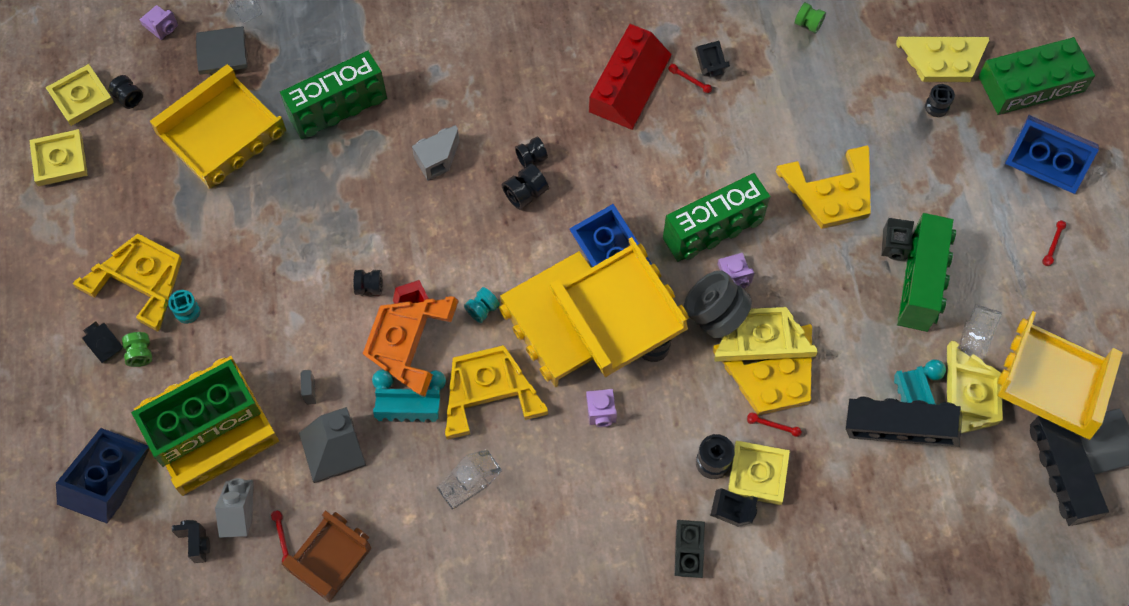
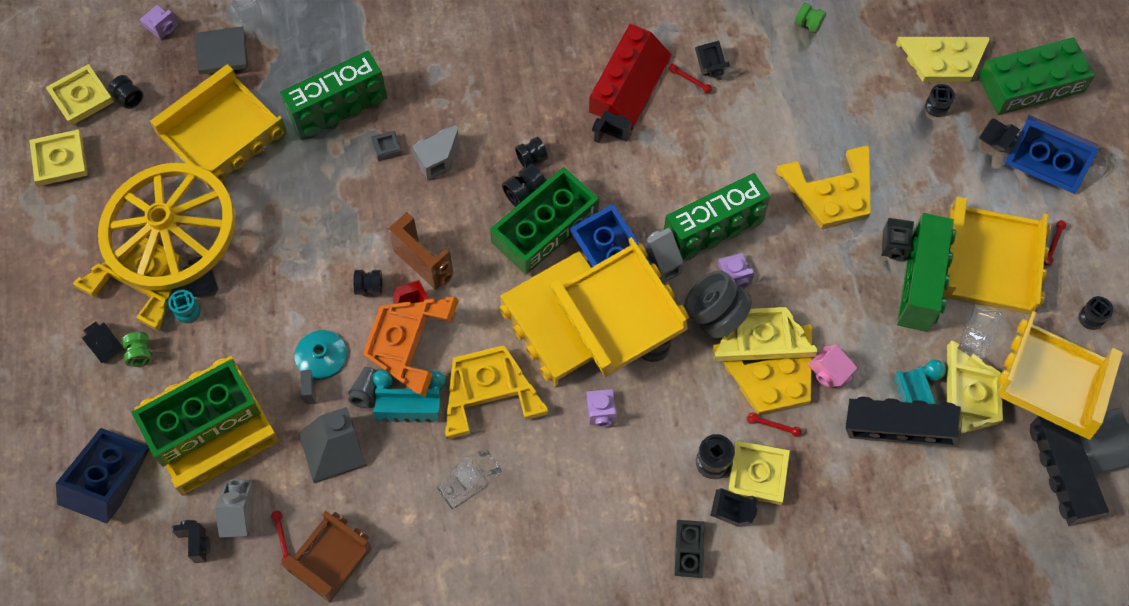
(167, 227): none -> yellow wheel
(204, 284): none -> black bracket
(324, 364): none -> teal dish
(363, 389): none -> dark grey cone
(386, 145): none -> dark grey tile
(405, 244): none -> dark orange panel
(481, 305): teal wheel -> none
(543, 220): none -> green brick
(613, 125): none -> black bracket
(664, 254): none -> light grey slope
(832, 366): none -> bright pink brick
(997, 258): none -> yellow panel
(999, 135): none -> black bracket
(1095, 313): none -> black wheel

